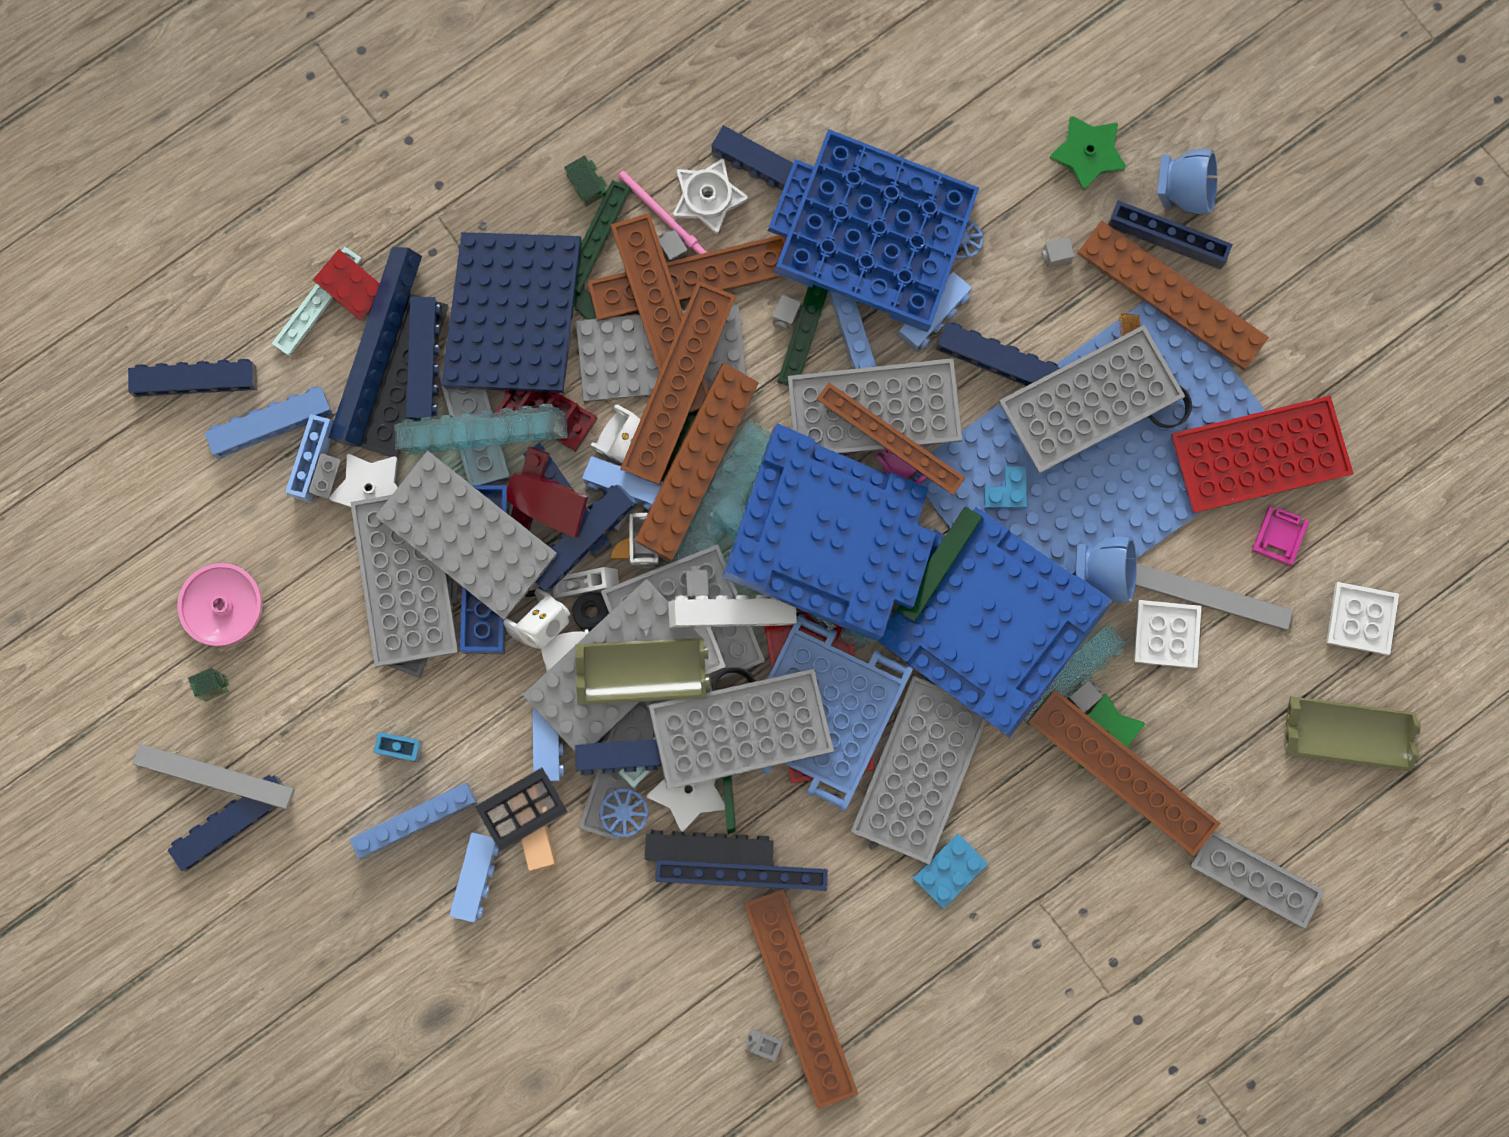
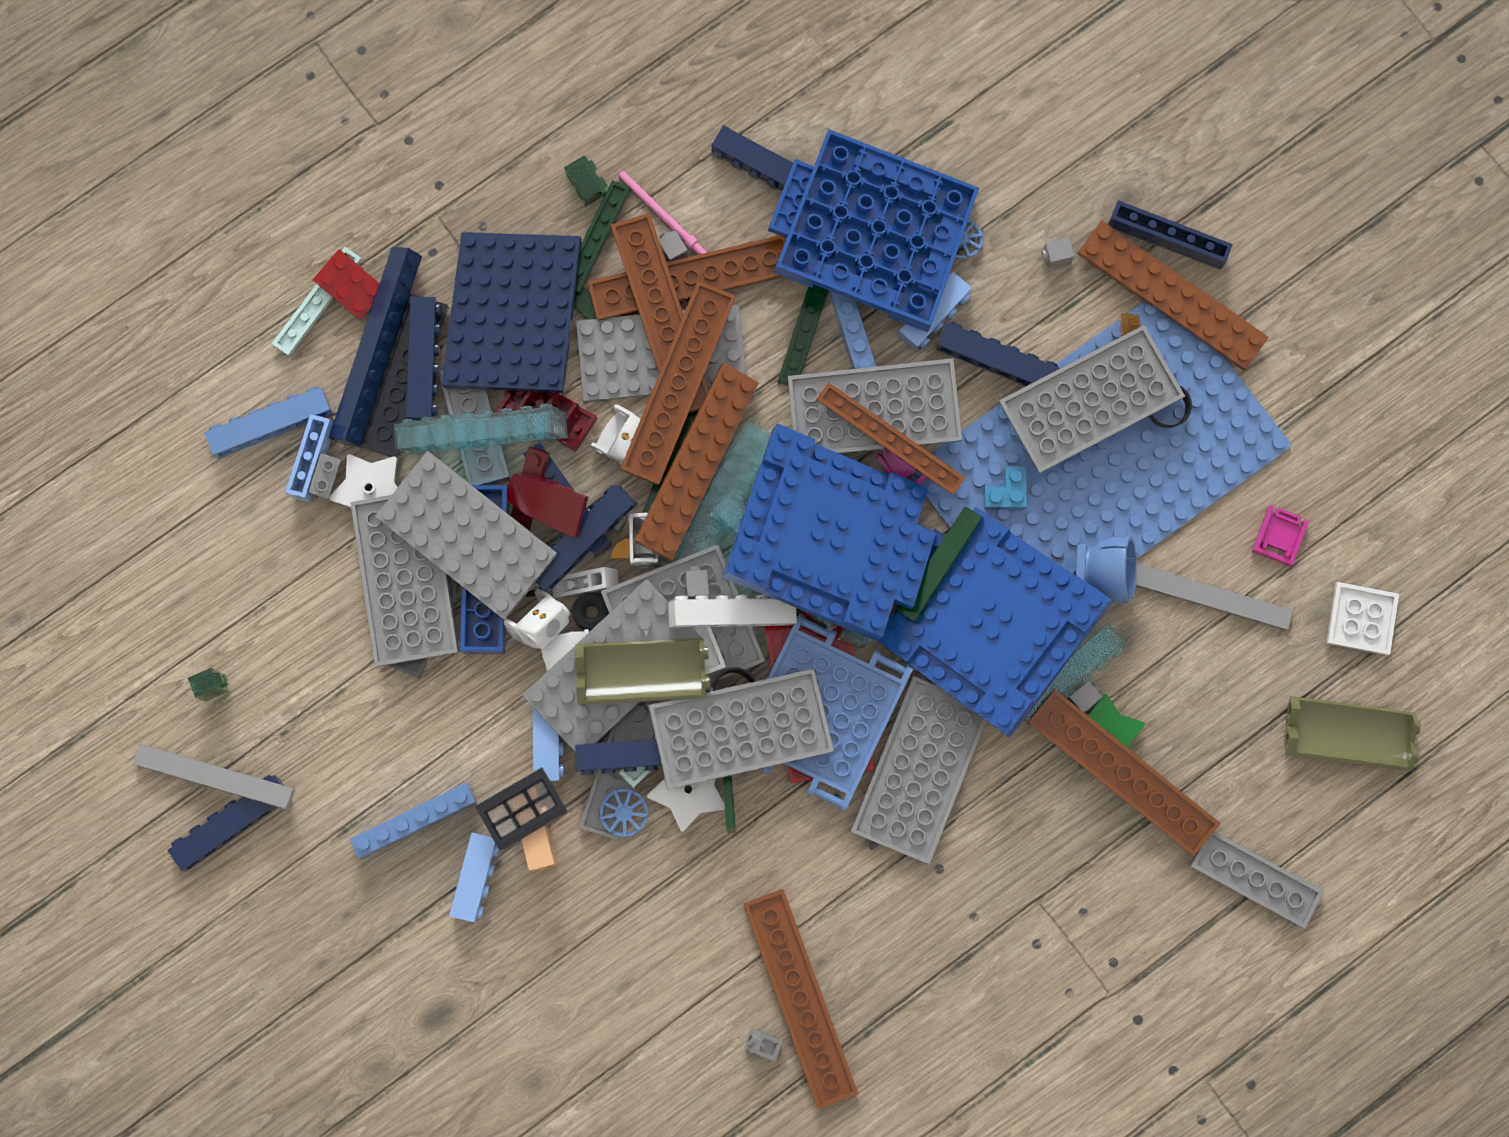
(192, 378): dark blue brick -> none
(220, 605): bright pink dish -> none
(398, 747): dark azure brick -> none
(604, 474): light blue brick -> none
(708, 849): black brick -> none
(711, 182): white plate -> none
(741, 875): dark blue brick -> none
(786, 312): light grey brick -> none
(950, 871): dark azure plate -> none
(1086, 164): green plate -> none
(1167, 634): white plate -> none
(1186, 181): medium blue plate -> none
(1261, 454): red plate -> none

